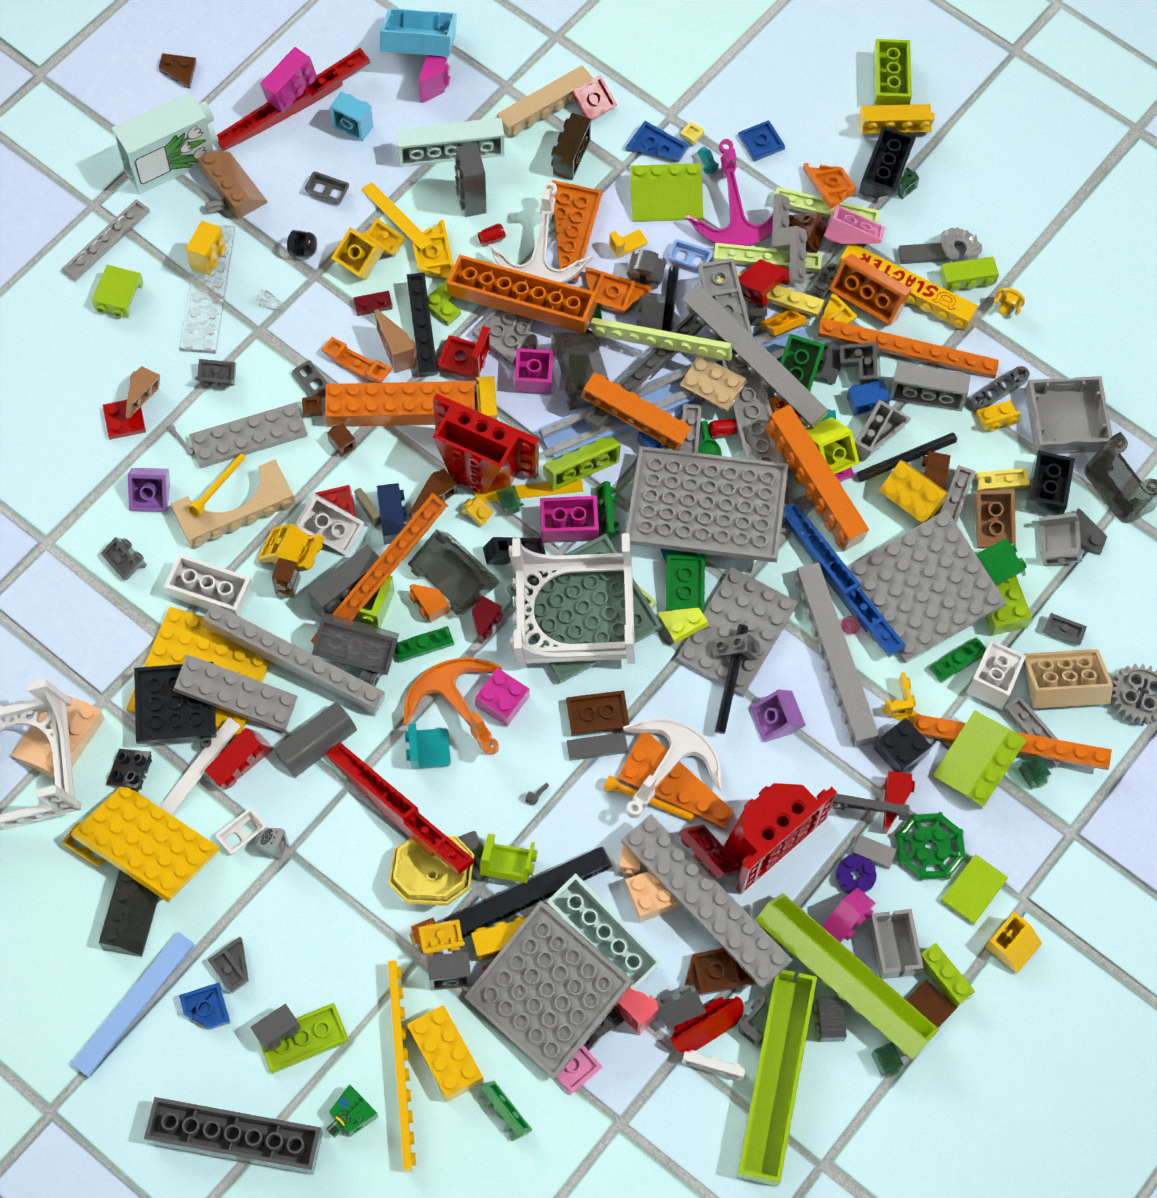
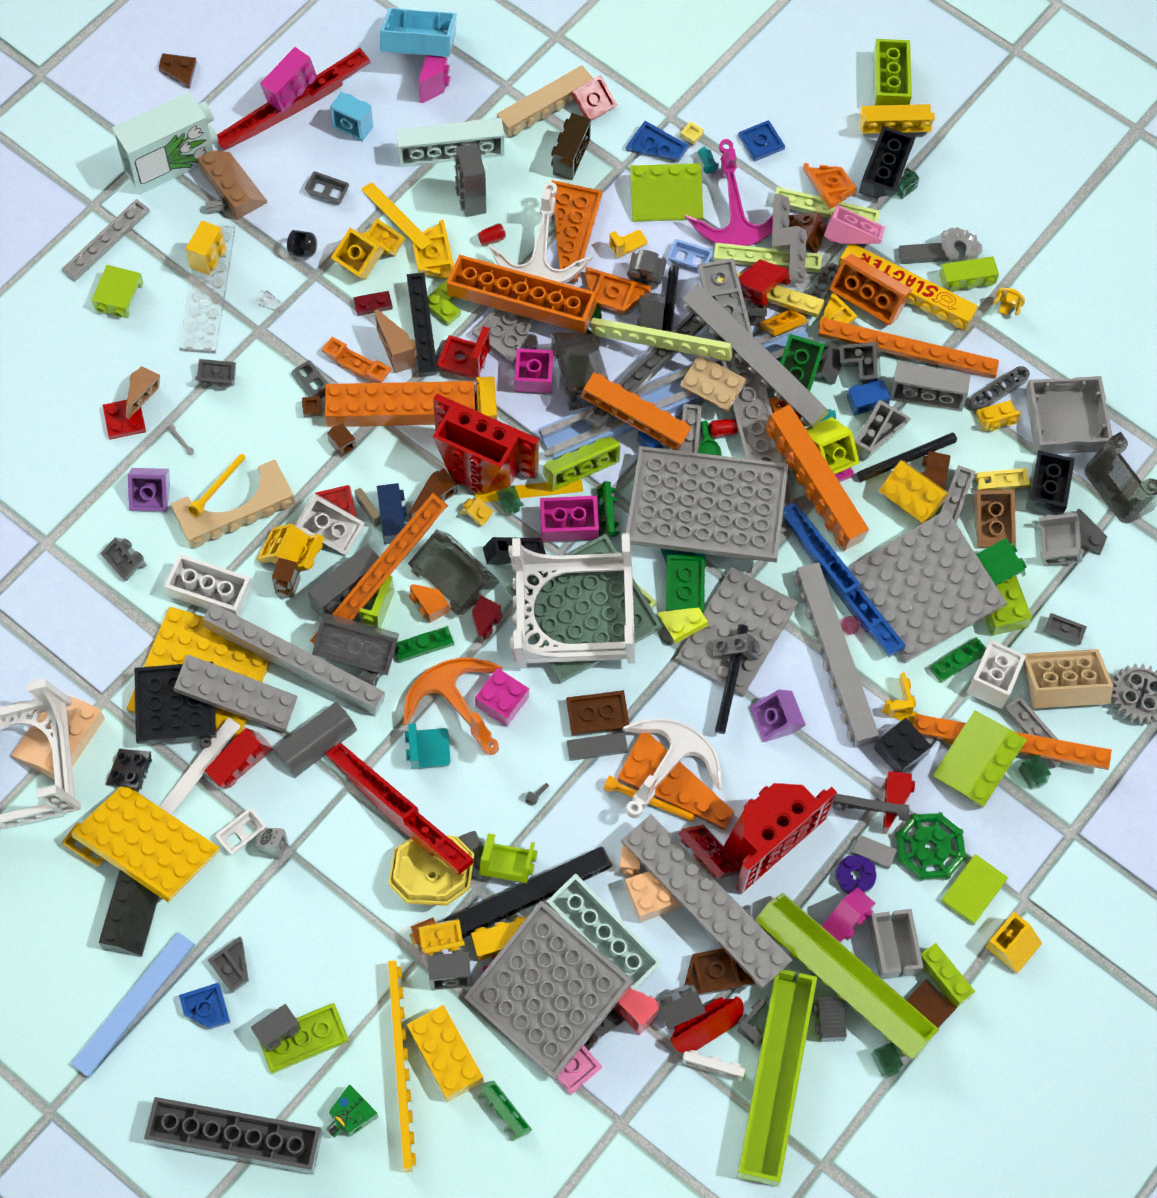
(248, 435): light grey plate -> none

